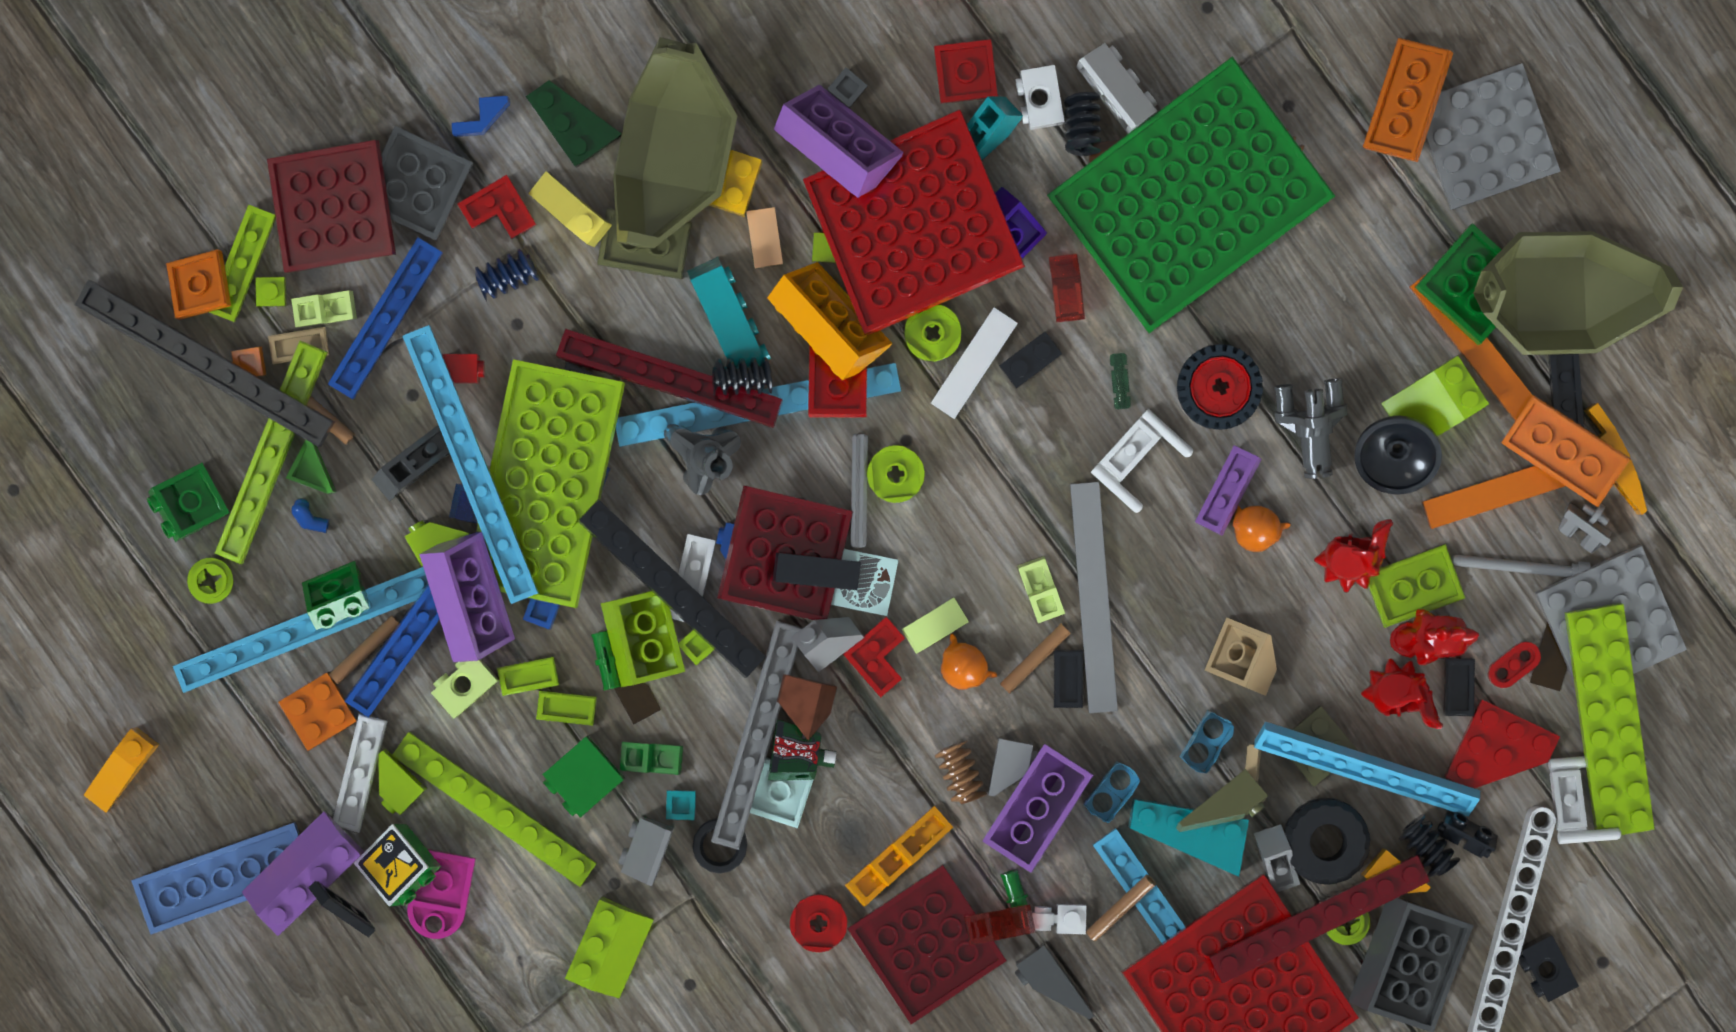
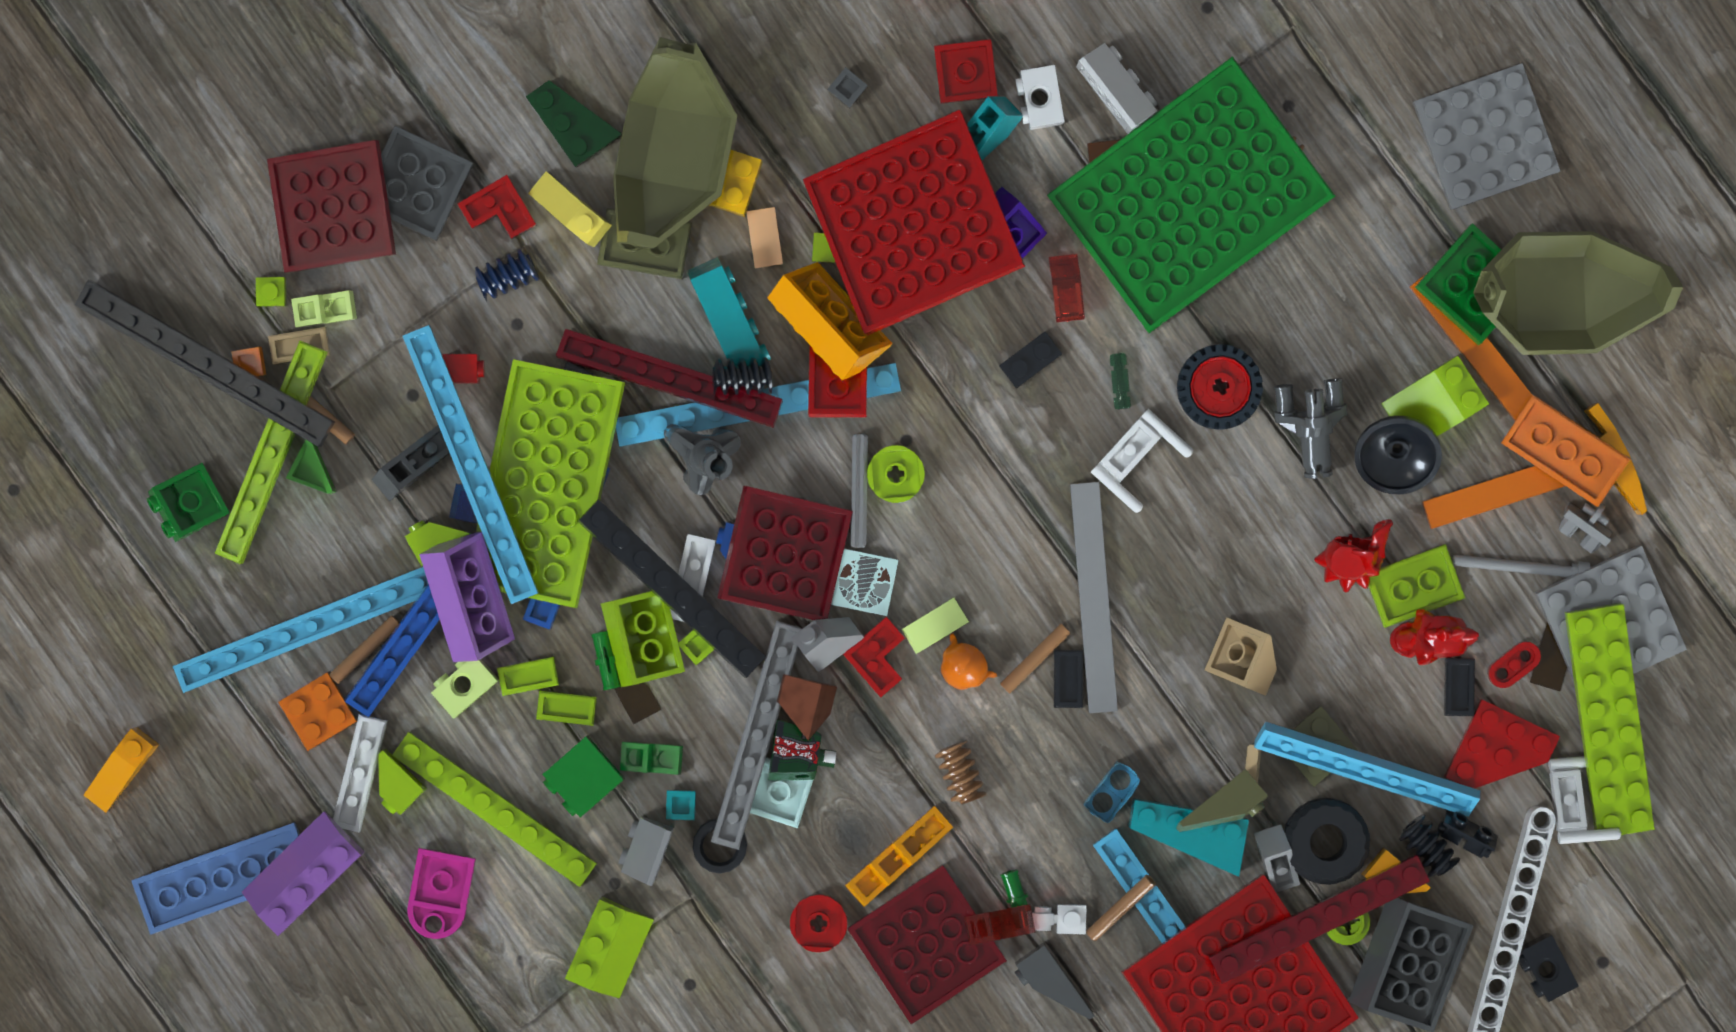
(198, 284): orange tile -> none
(198, 574): lime gear -> none
(245, 258): lime plate -> none
(305, 519): blue arm -> none
(335, 596): green plate -> none
(342, 908): black tile -> none
(385, 318): blue plate -> none
(397, 865): piece -> none
(490, 110): blue slope -> none
(816, 571): black tile -> none
(837, 140): medium lavender slope -> none
(935, 349): lime plate -> none
(974, 363): white tile -> none
(1010, 764): light grey slope -> none
(1038, 808): medium lavender slope -> none
(1041, 589): yellowish green slope -> none
(1080, 123): black piece -> none
(1199, 737): medium azure piece -> none
(1228, 490): medium lavender plate -> none
(1257, 528): orange hair -> none
(1402, 691): red head -> none
(1408, 99): orange piece -> none
(1566, 385): black plate -> none

